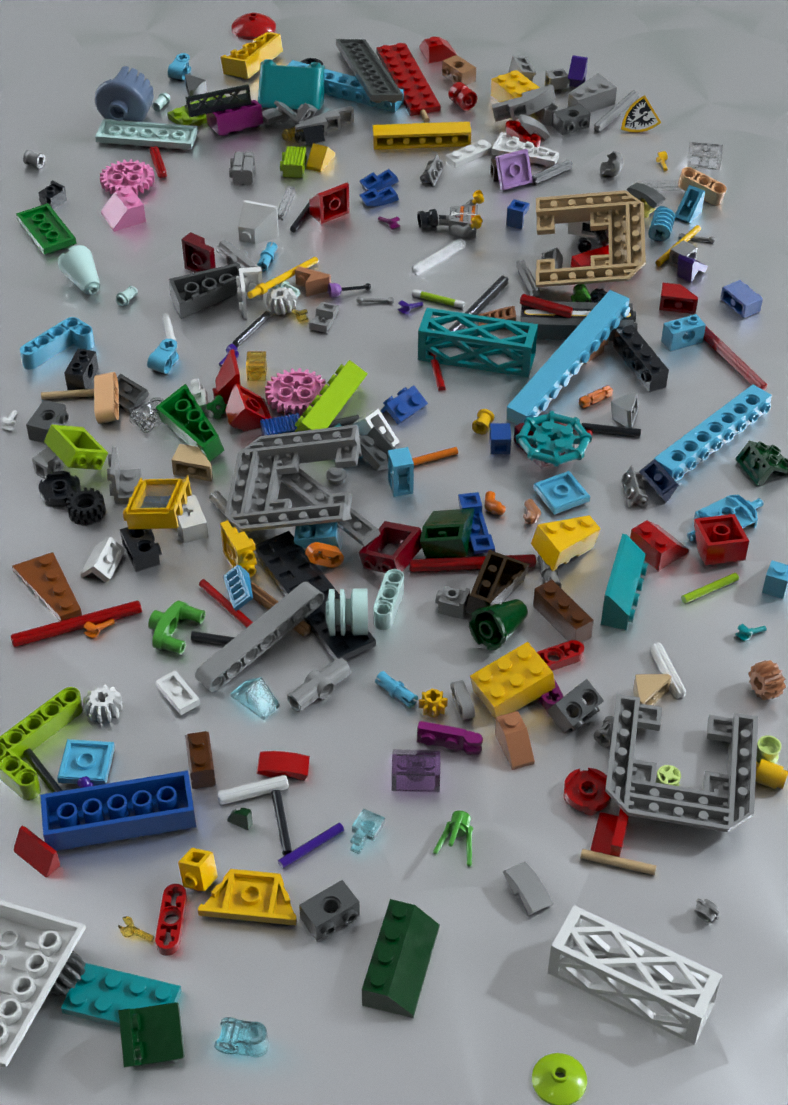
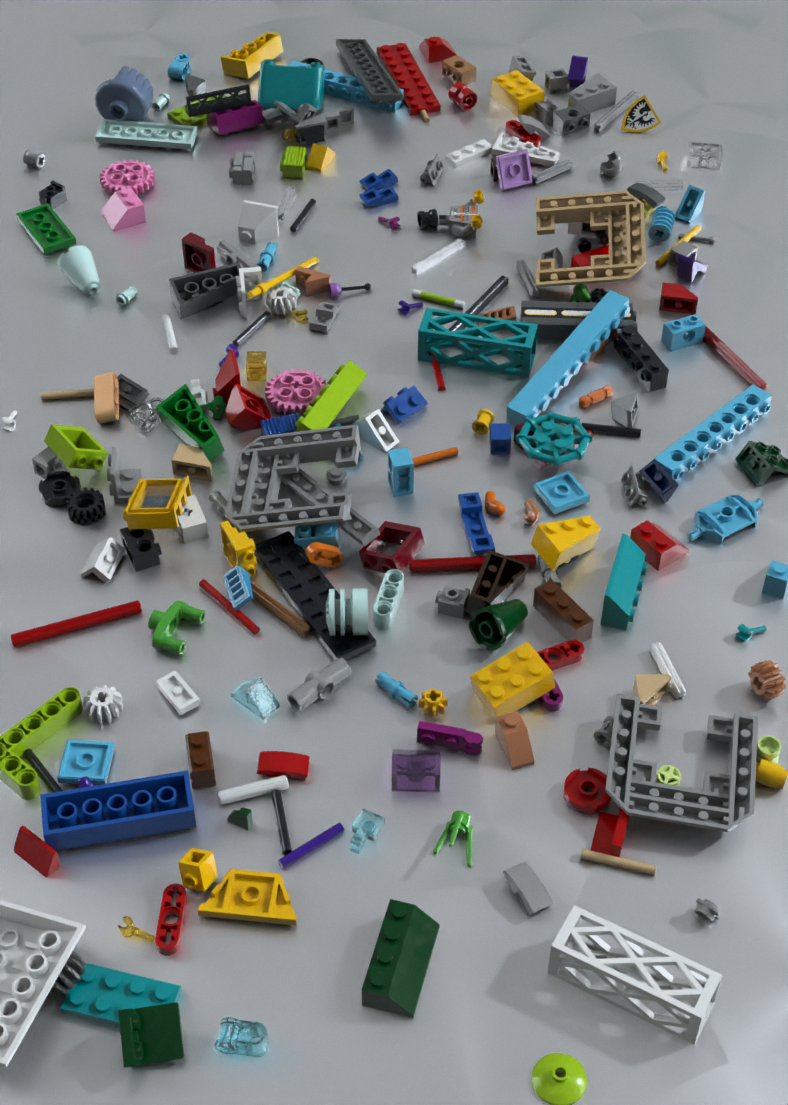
(44, 416): dark grey brick -> none
(49, 584): dark orange wing -> none
(55, 340): medium azure beam -> none
(81, 370): black brick -> none
(94, 630): orange hand -> none
(158, 162): red axle -> none
(164, 356): medium azure piece -> none
(211, 638): black bar -> none
(252, 26): red dish -> none
(259, 636): light grey beam -> none
(330, 204): red slope -> none
(335, 898): dark grey brick -> none
(375, 449): dark grey bracket -> none
(390, 300): light grey hinge -> none
(421, 135): yellow brick -> none
(447, 533): dark green slope -> none
(462, 700): light grey beam -> none
(516, 213): blue panel -> none
(526, 105): light grey slope -> none
(545, 305): red axle -> none
(576, 707): dark grey brick -> none
(709, 588): lime bar -> none
(713, 189): light nougat beam -> none
(720, 539): red slope -> none
(741, 298): brick -> none

